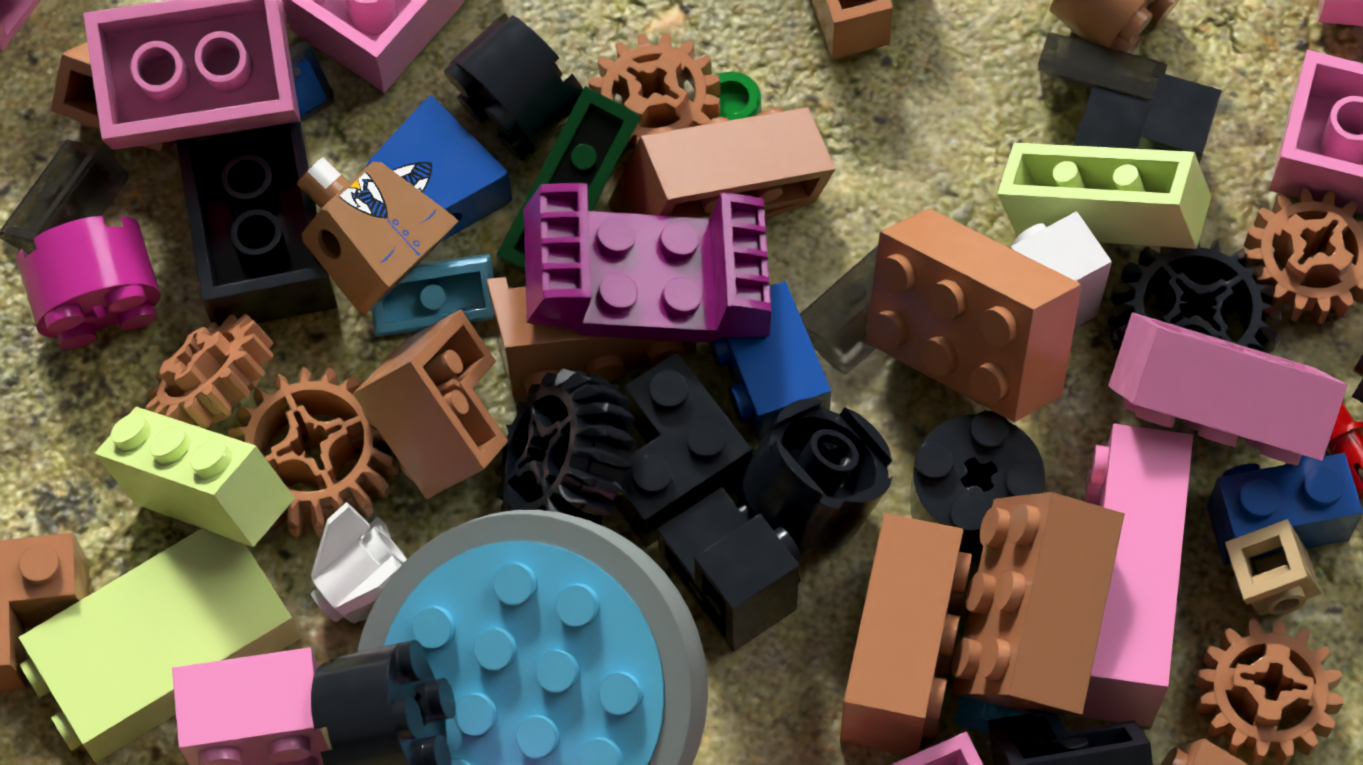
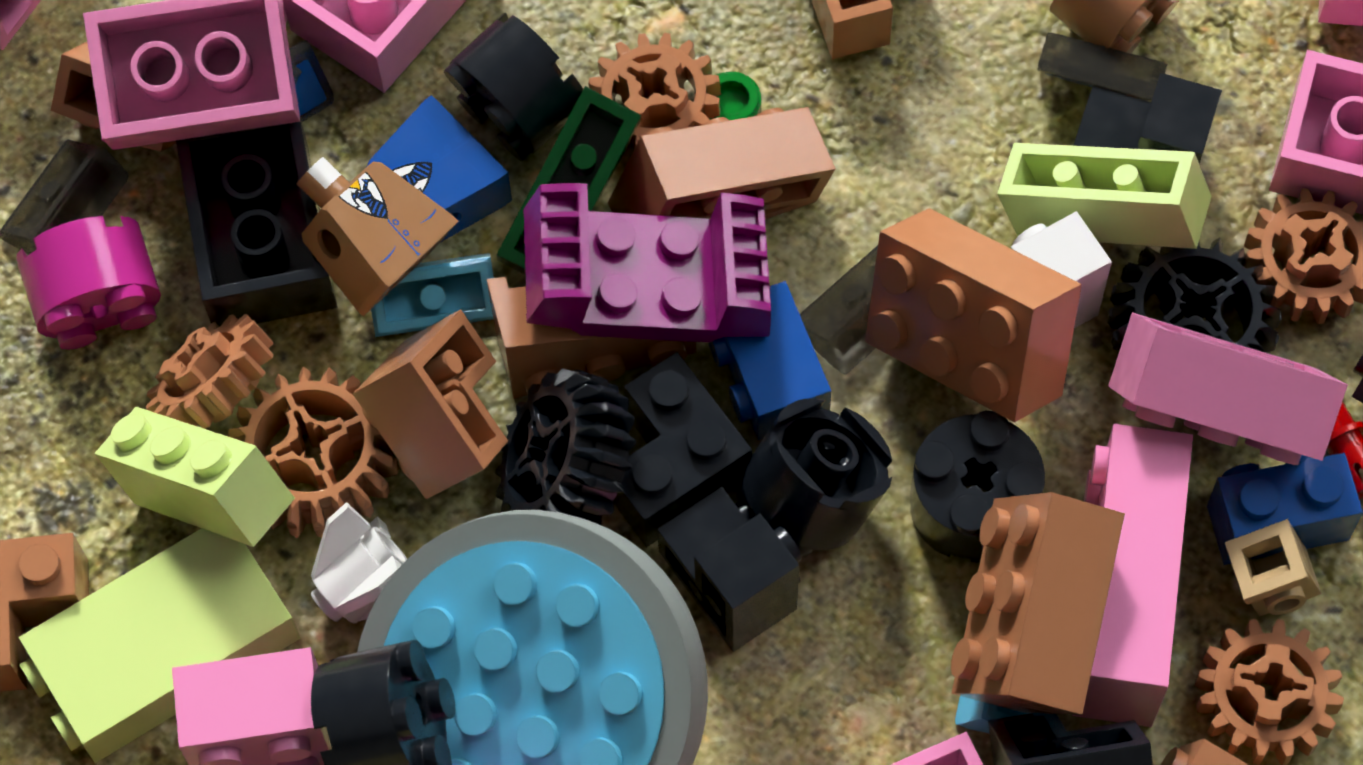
(905, 636): nougat brick -> none

